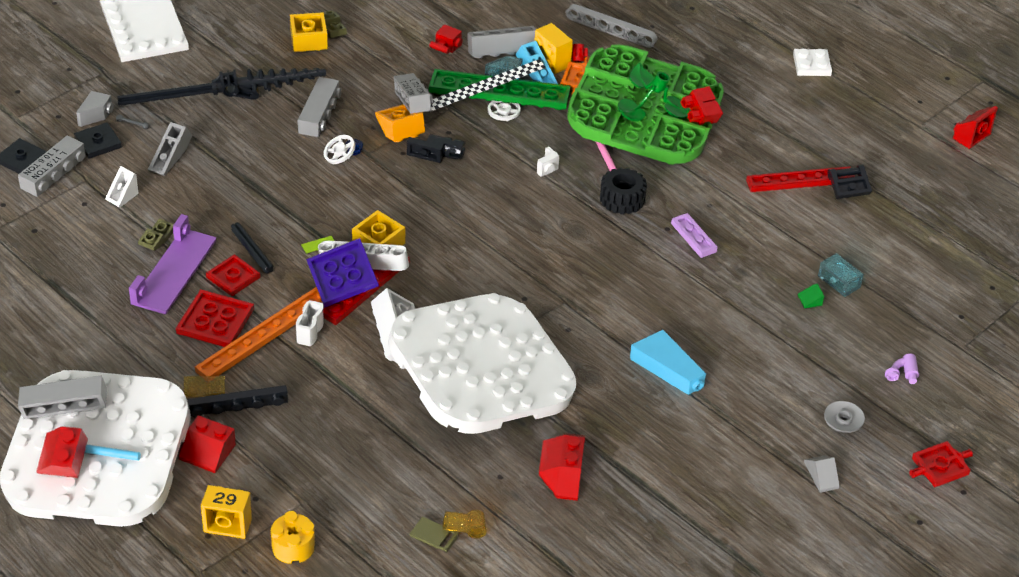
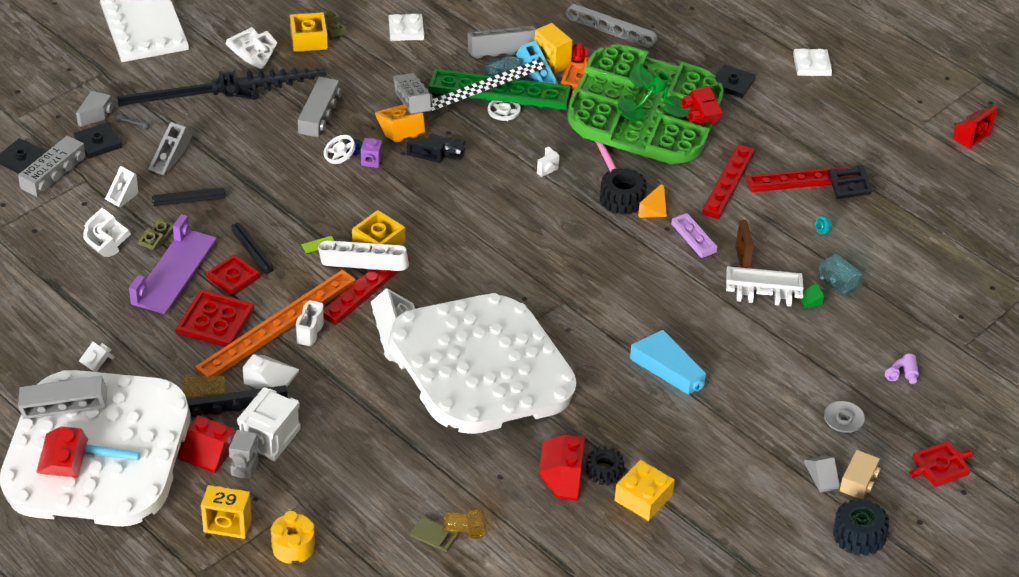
(96, 356): none -> white bracket
(104, 233): none -> white brick
(188, 196): none -> black axle
(244, 454): none -> light grey brick
(253, 47): none -> white slope
(267, 372): none -> white slope
(273, 420): none -> white container
(342, 272): dark purple plate -> none
(373, 149): none -> medium lavender brick
(406, 27): none -> white plate
(447, 39): red brick -> none
(604, 474): none -> black tyre
(644, 490): none -> yellow brick
(654, 204): none -> light orange slope
(728, 181): none -> red plate
(735, 80): none -> black plate
(744, 244): none -> reddish brown tile
(764, 282): none -> white hinge
(823, 225): none -> teal plate
(860, 475): none -> tan brick
(861, 527): none -> black wheel

